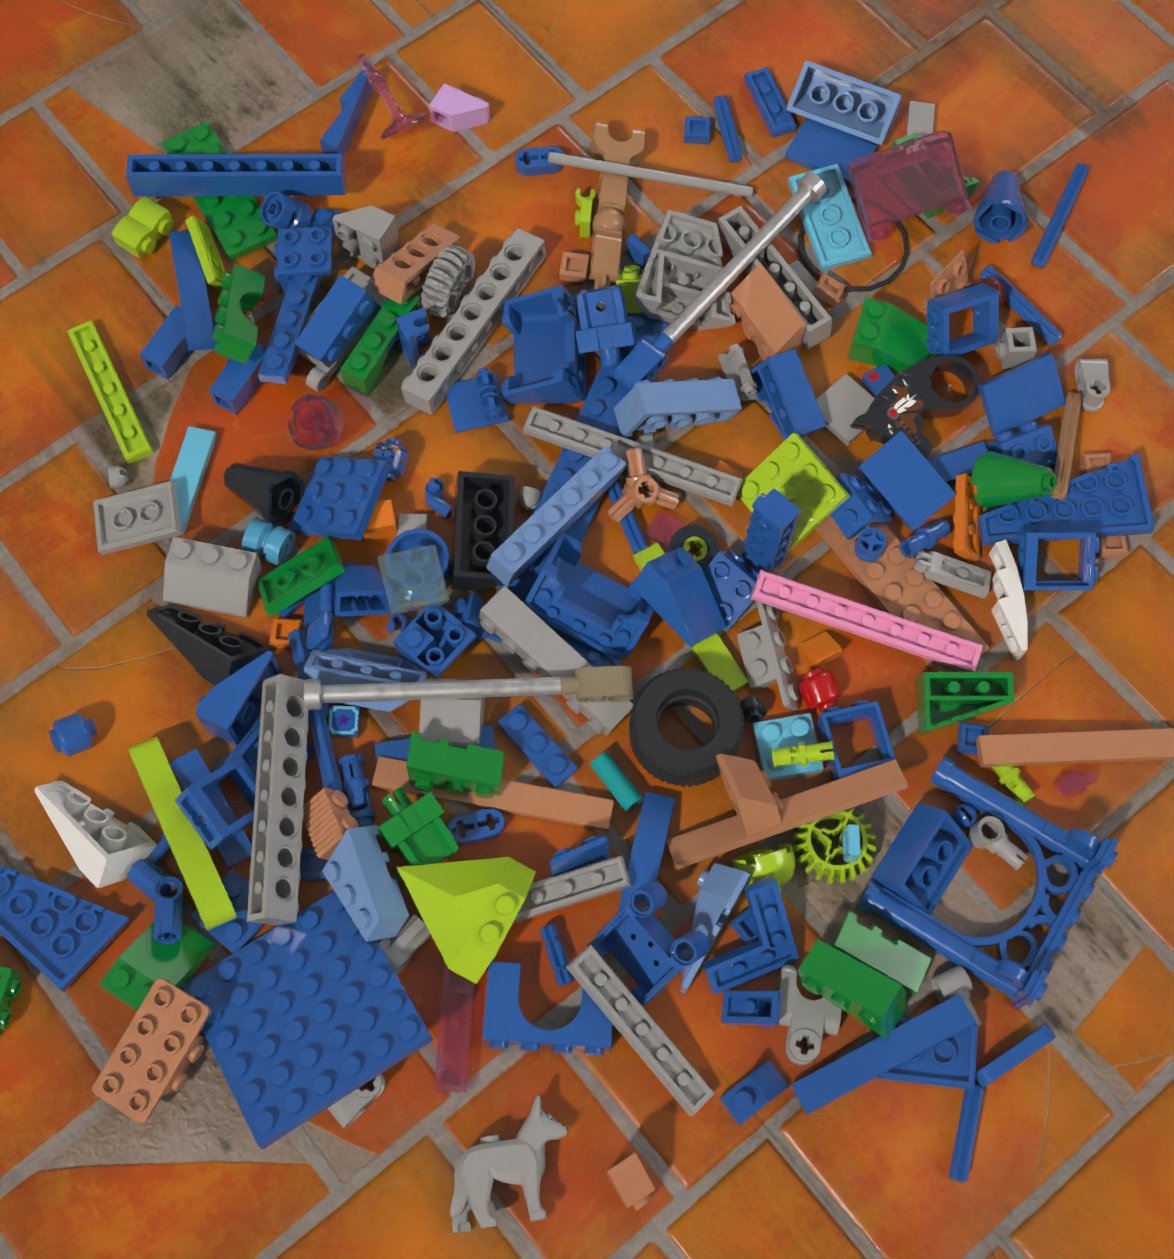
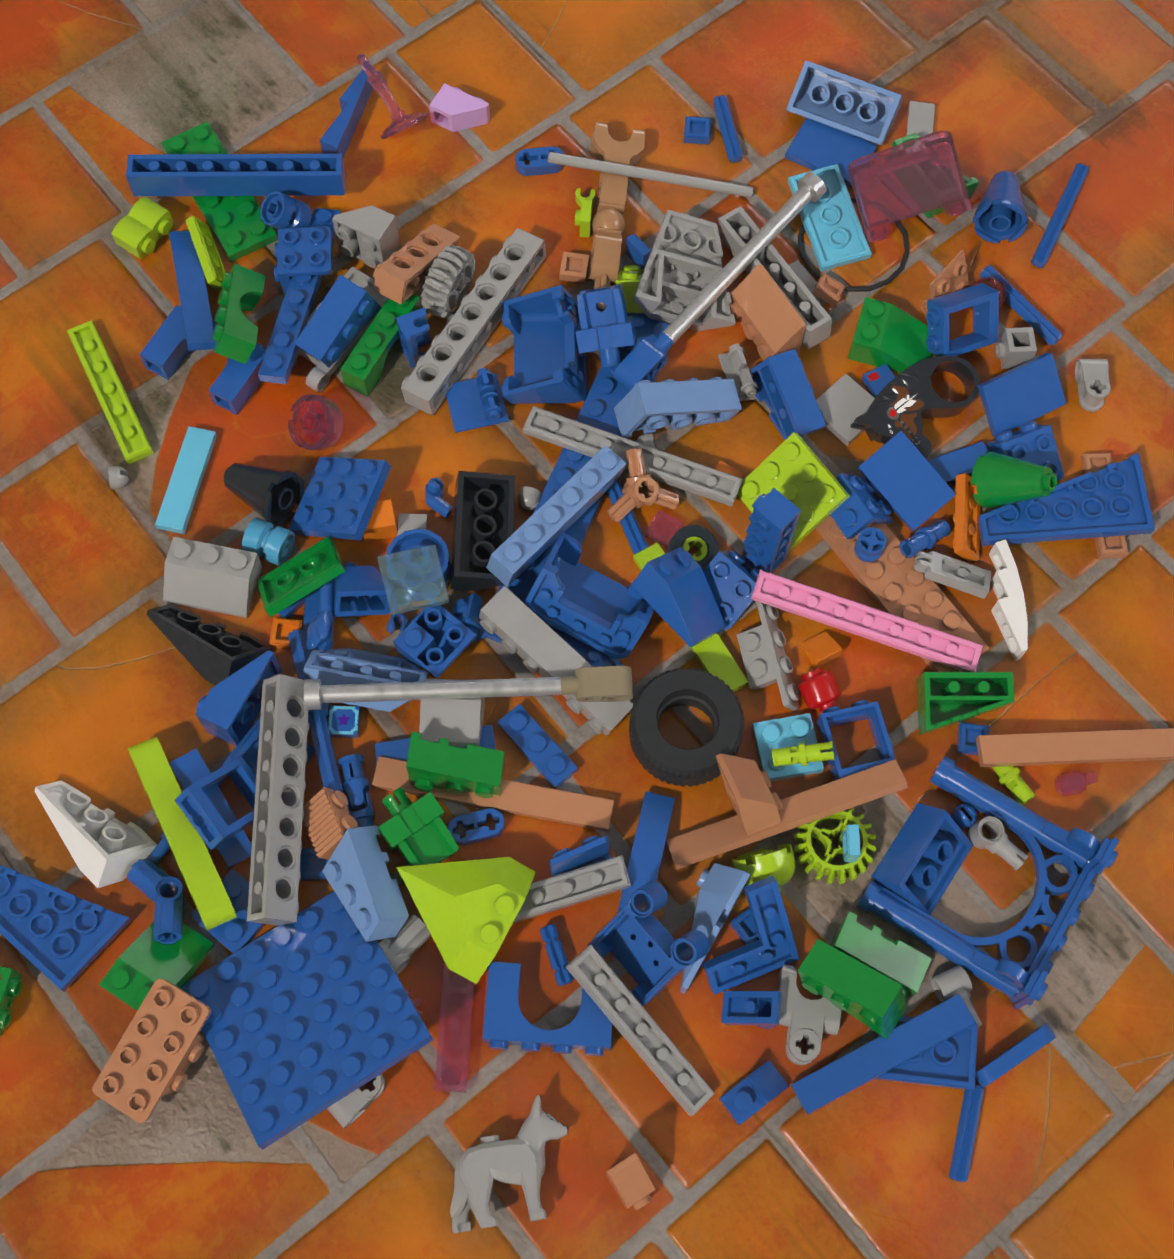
(72, 734): blue head -> none
(137, 517): light grey tile -> none
(394, 454): blue head -> none
(616, 781): teal piece -> none
(753, 709): black plate -> none
(769, 102): blue tile -> none
(1028, 559): blue window -> none
(1066, 445): medium nougat axle -> none

